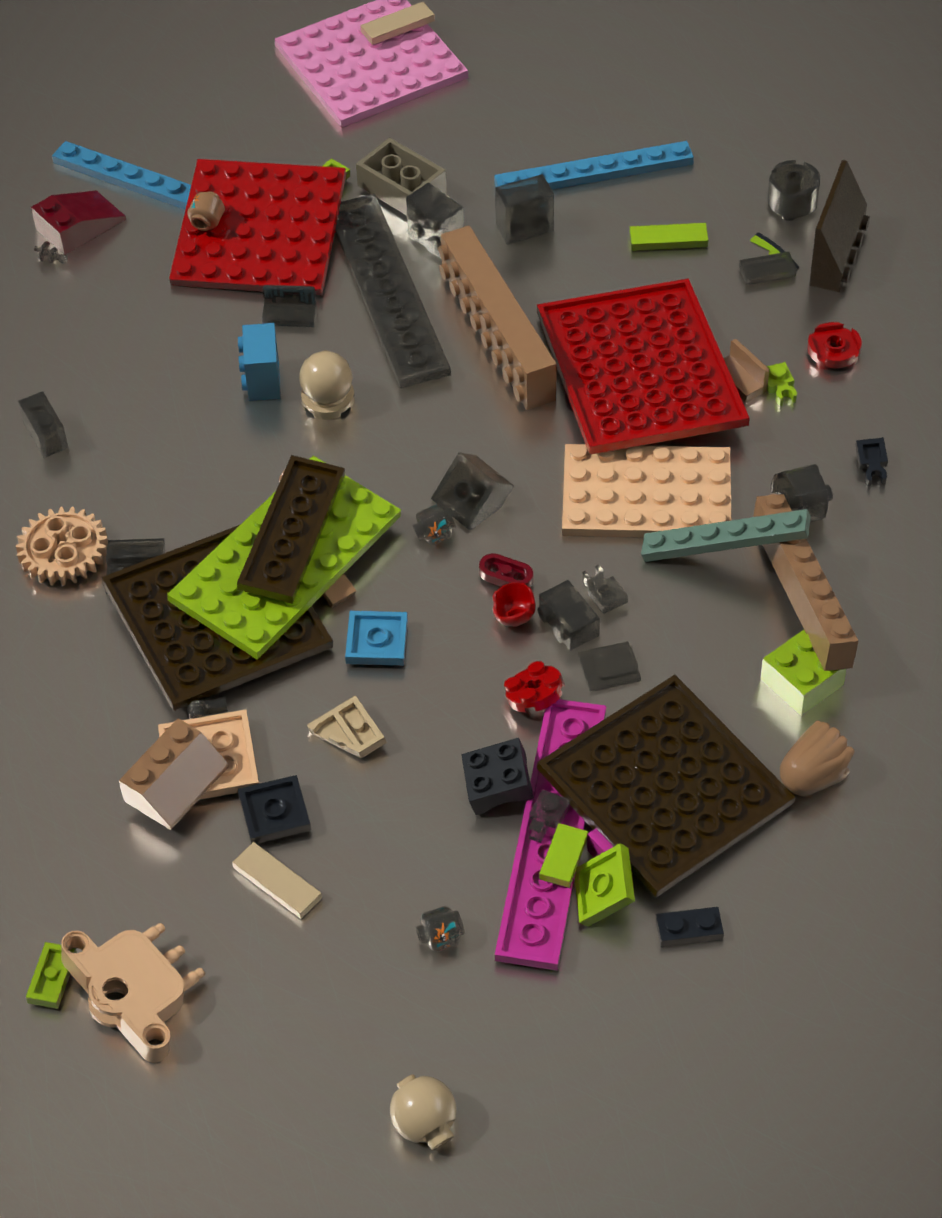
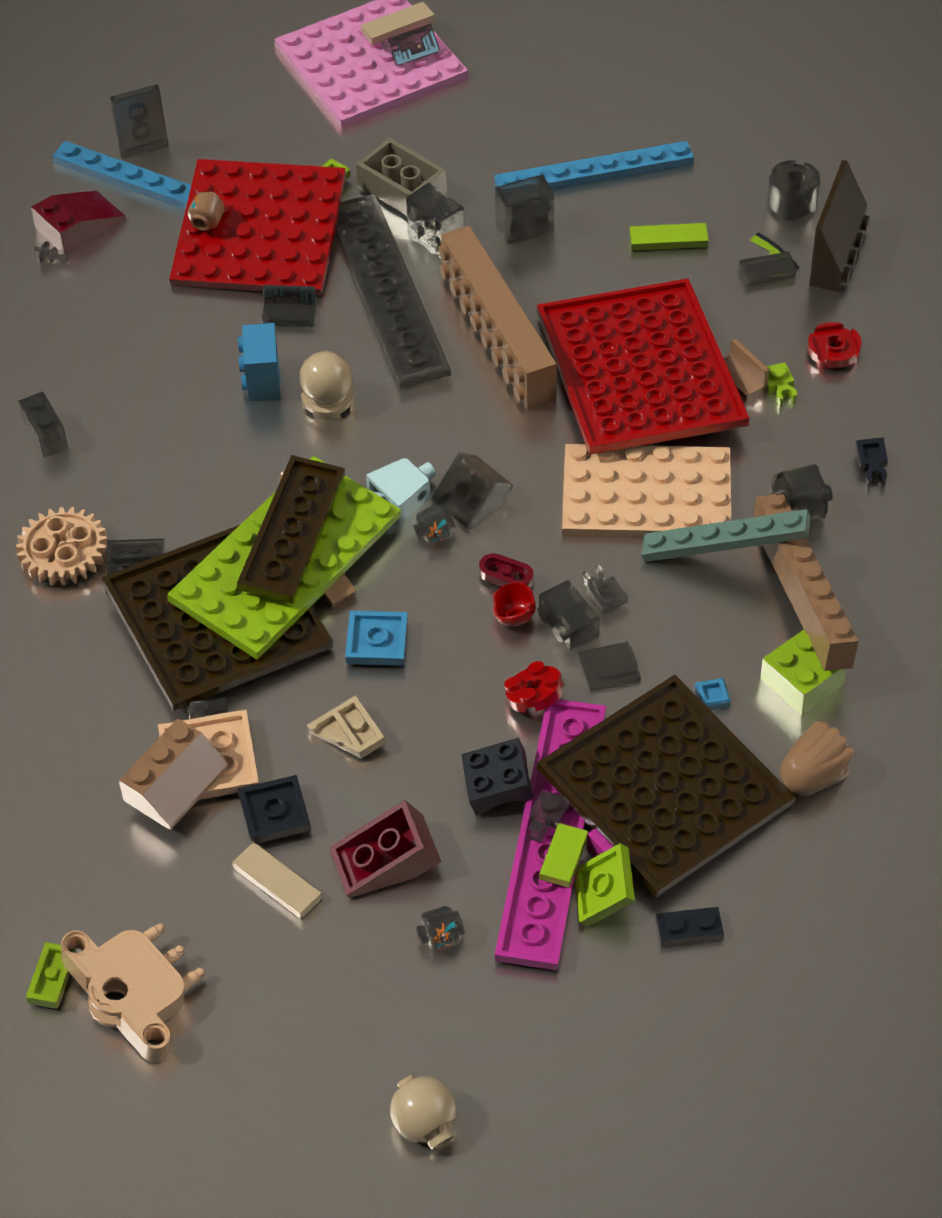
(139, 121): none -> clear smoke tile
(385, 851): none -> dark red slope
(402, 485): none -> light aqua torso
(412, 45): none -> panel
(713, 693): none -> dark azure tile

